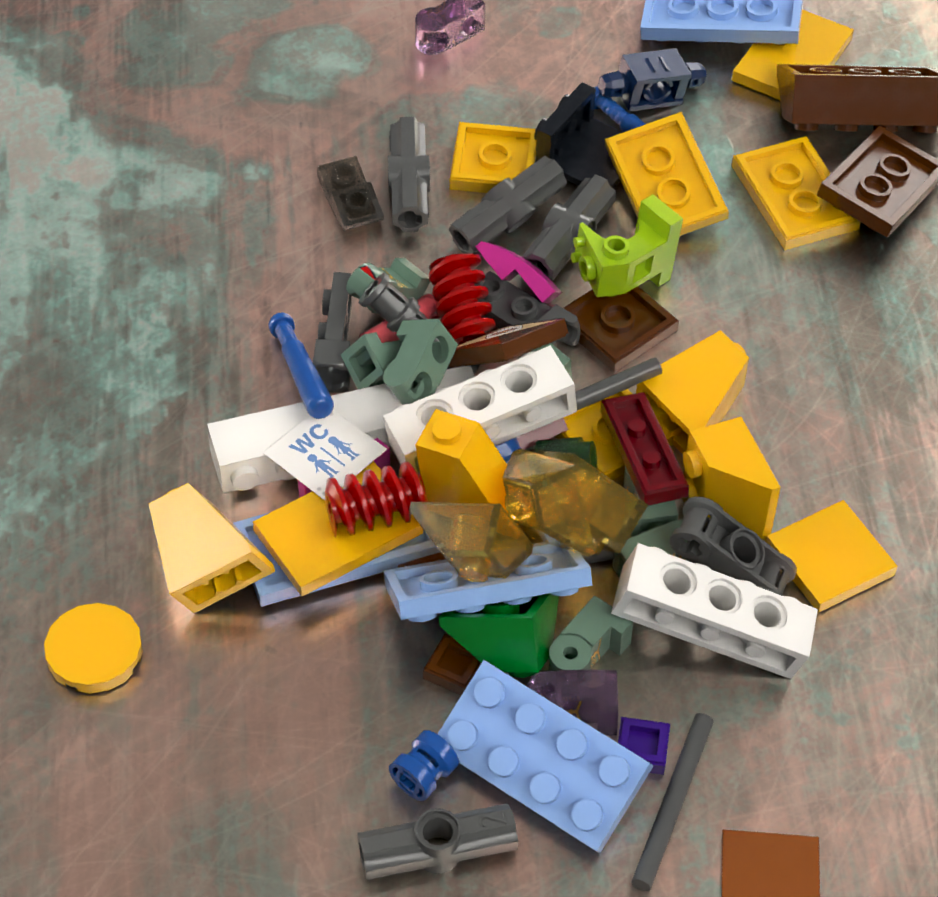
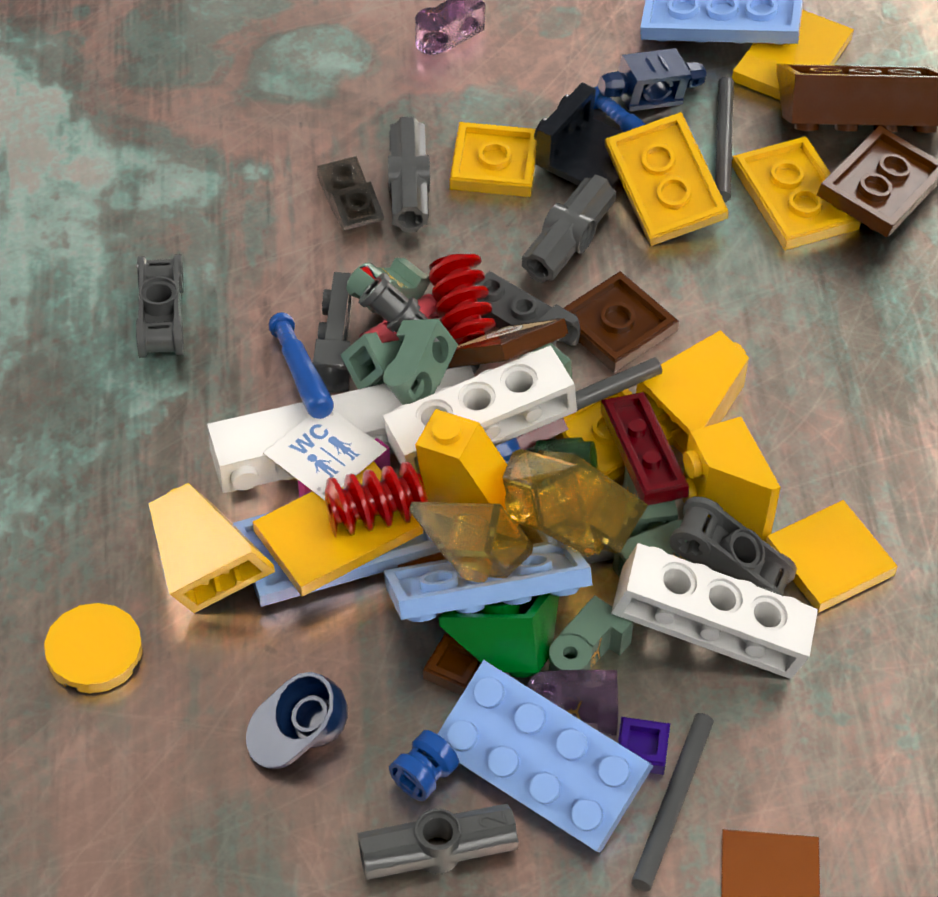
(160, 306): none -> dark grey piece
(296, 717): none -> cap
(508, 205): dark grey piece -> none
(509, 264): dark pink slope -> none
(622, 264): lime tile -> none
(724, 137): none -> dark grey bar

